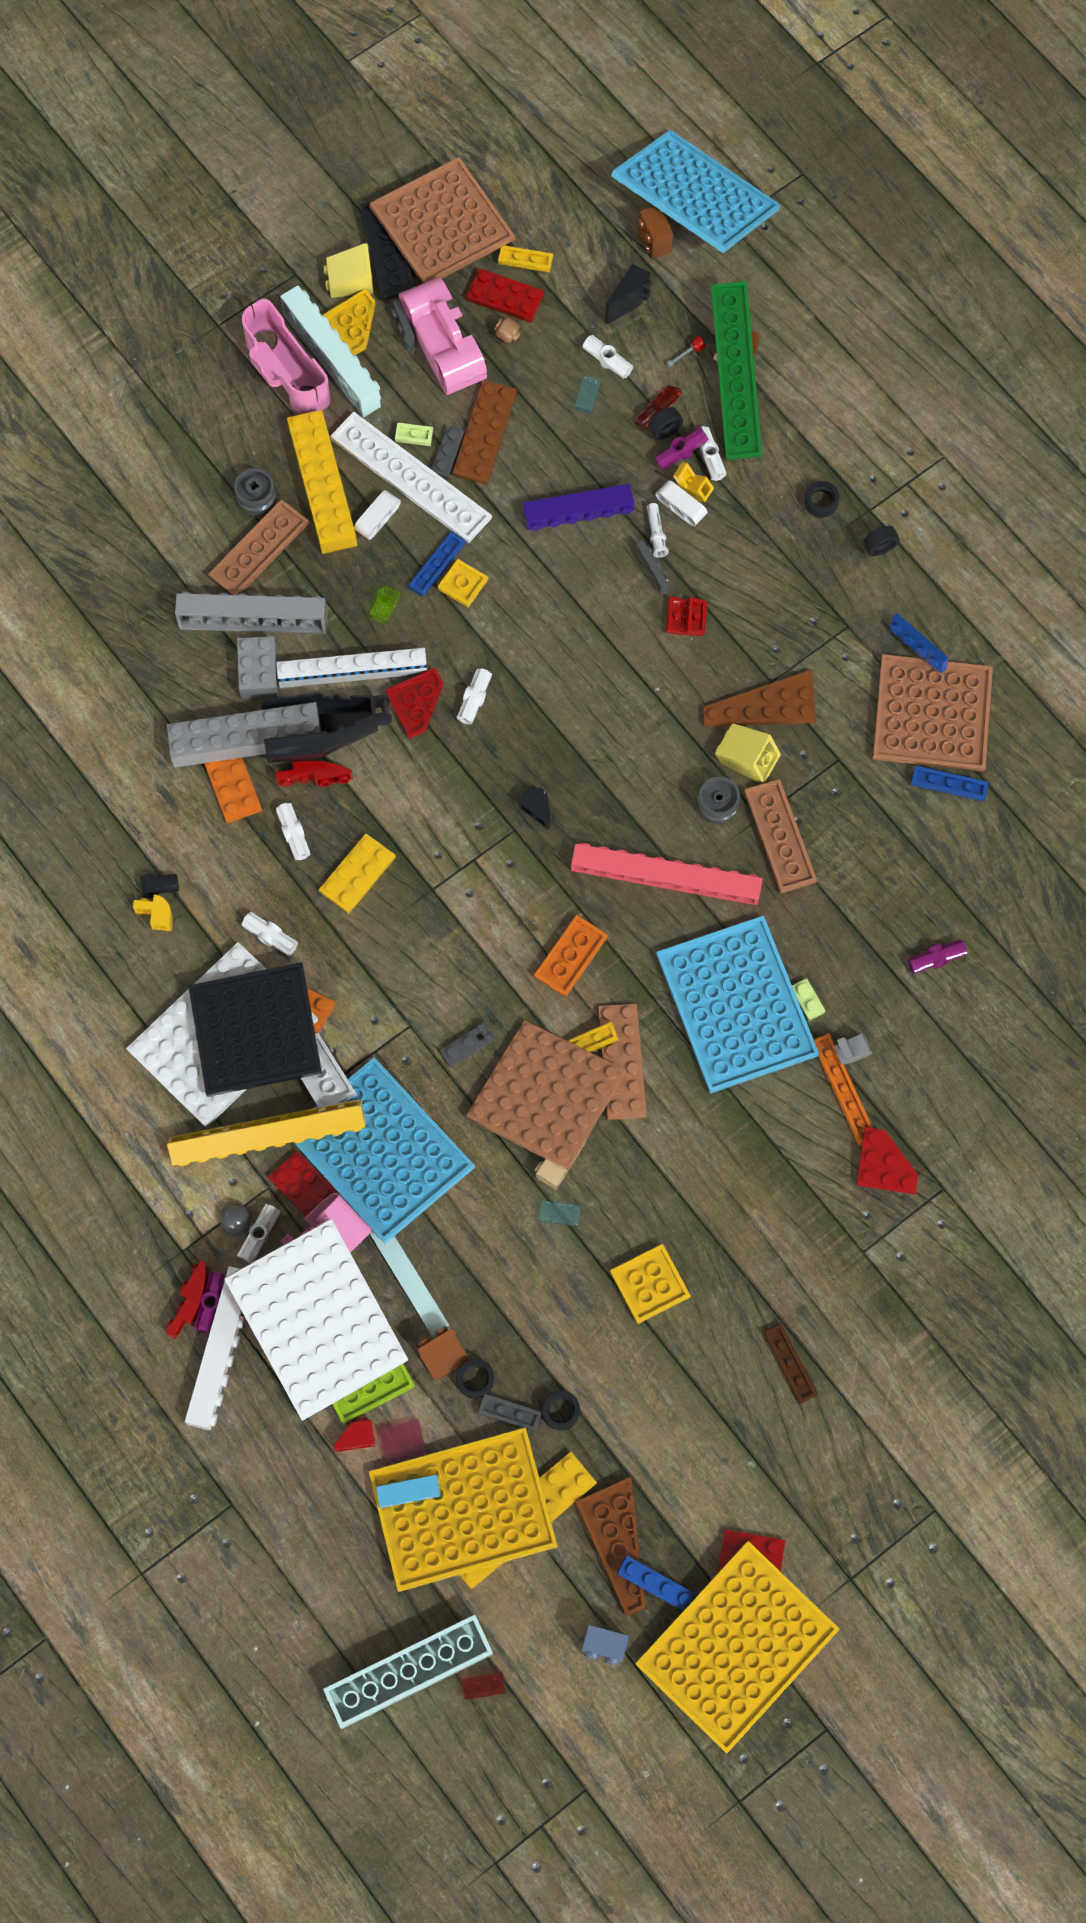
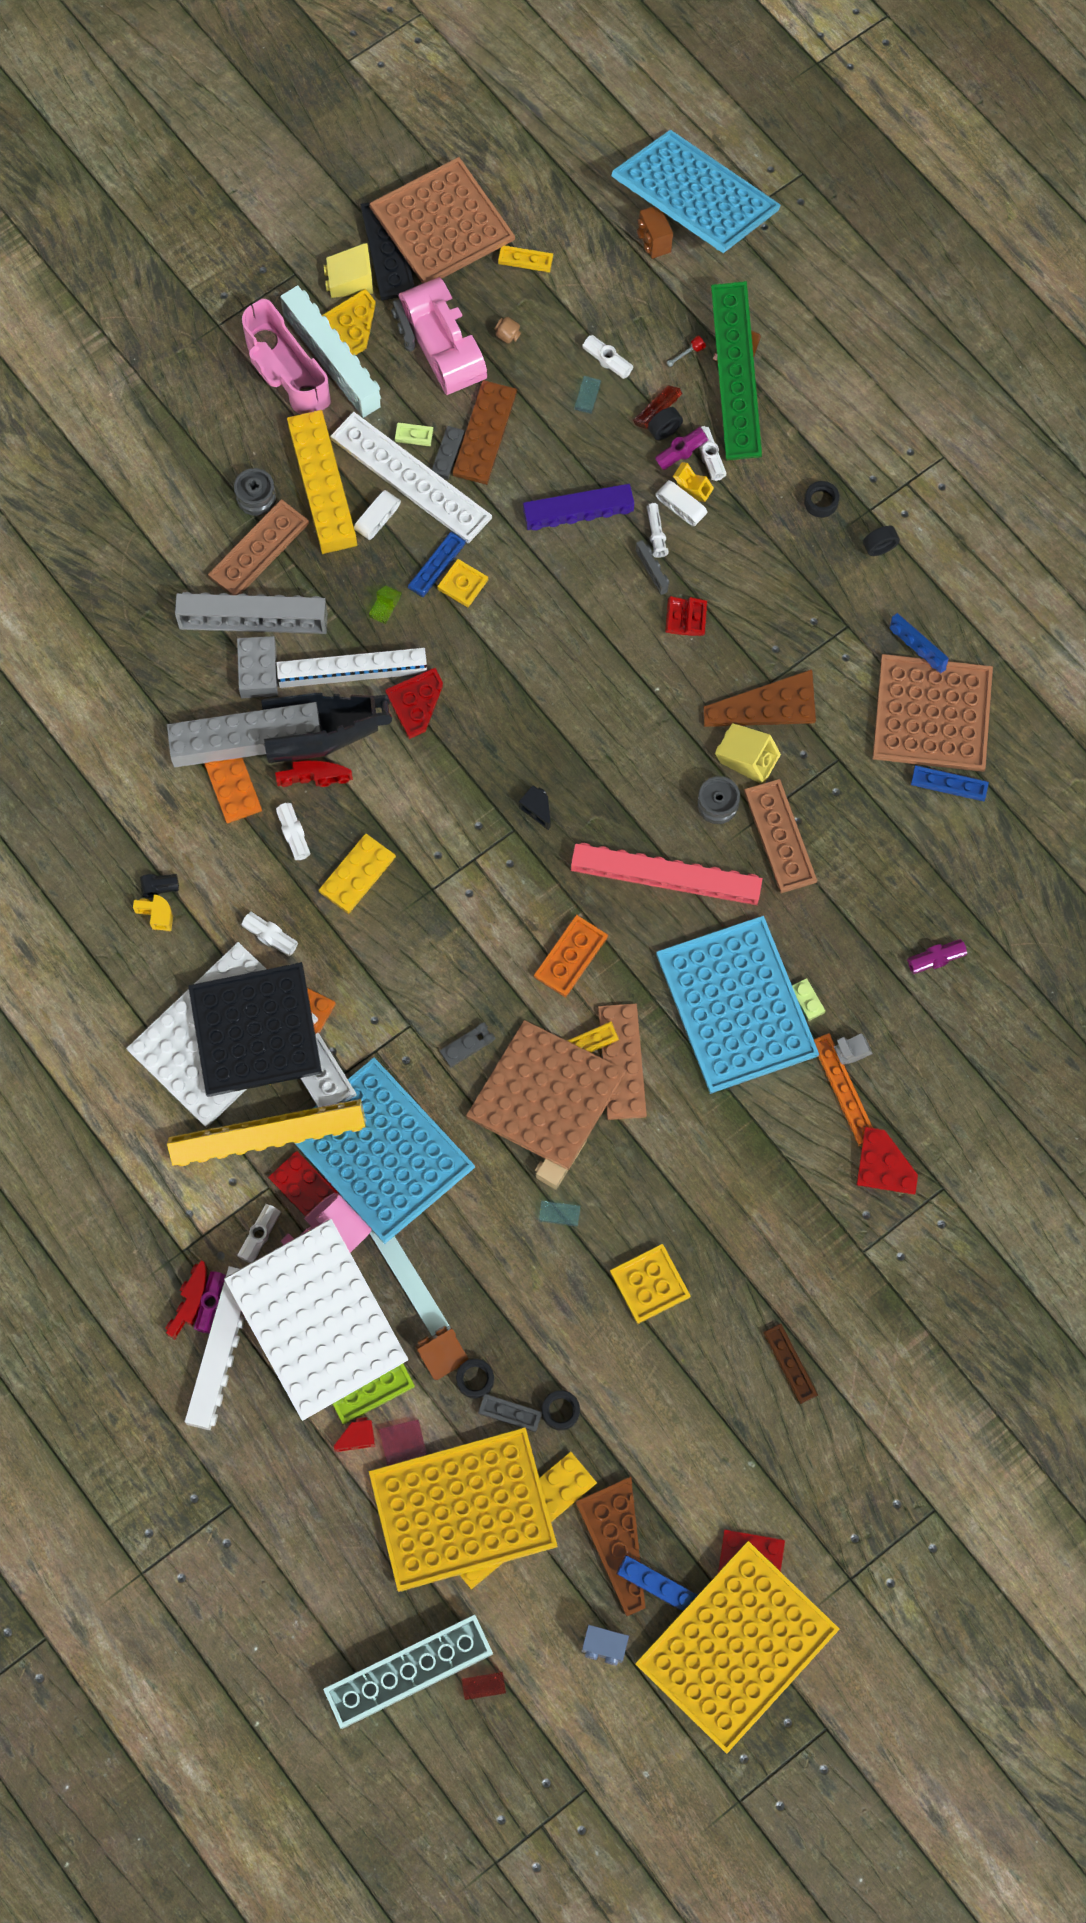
(235, 1218): dark grey hair -> none
(408, 1491): medium azure tile -> none
(474, 696): white piece -> none
(505, 295): red plate -> none
(629, 293): black slope -> none

